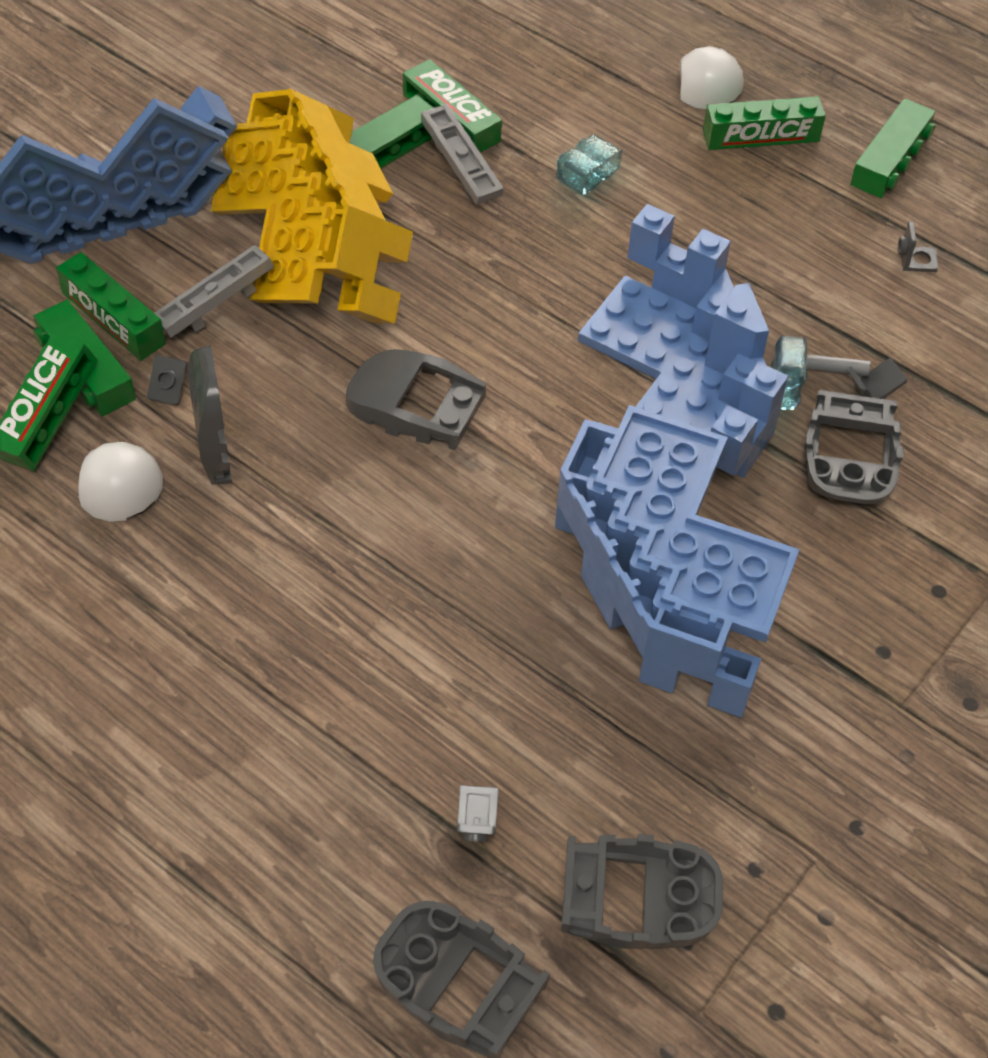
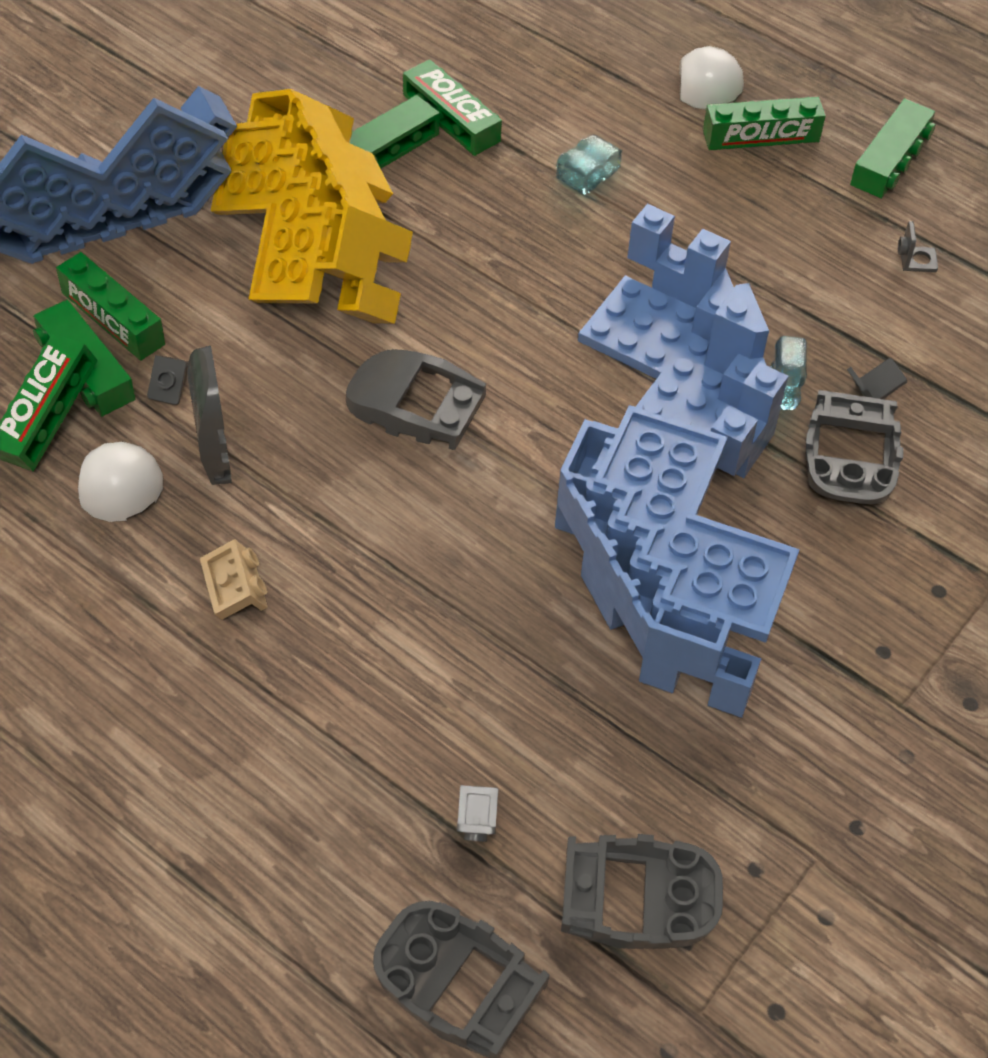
(213, 290): light grey hinge -> none
(233, 579): none -> tan bracket
(461, 154): light grey hinge -> none
(837, 365): light grey piece -> none

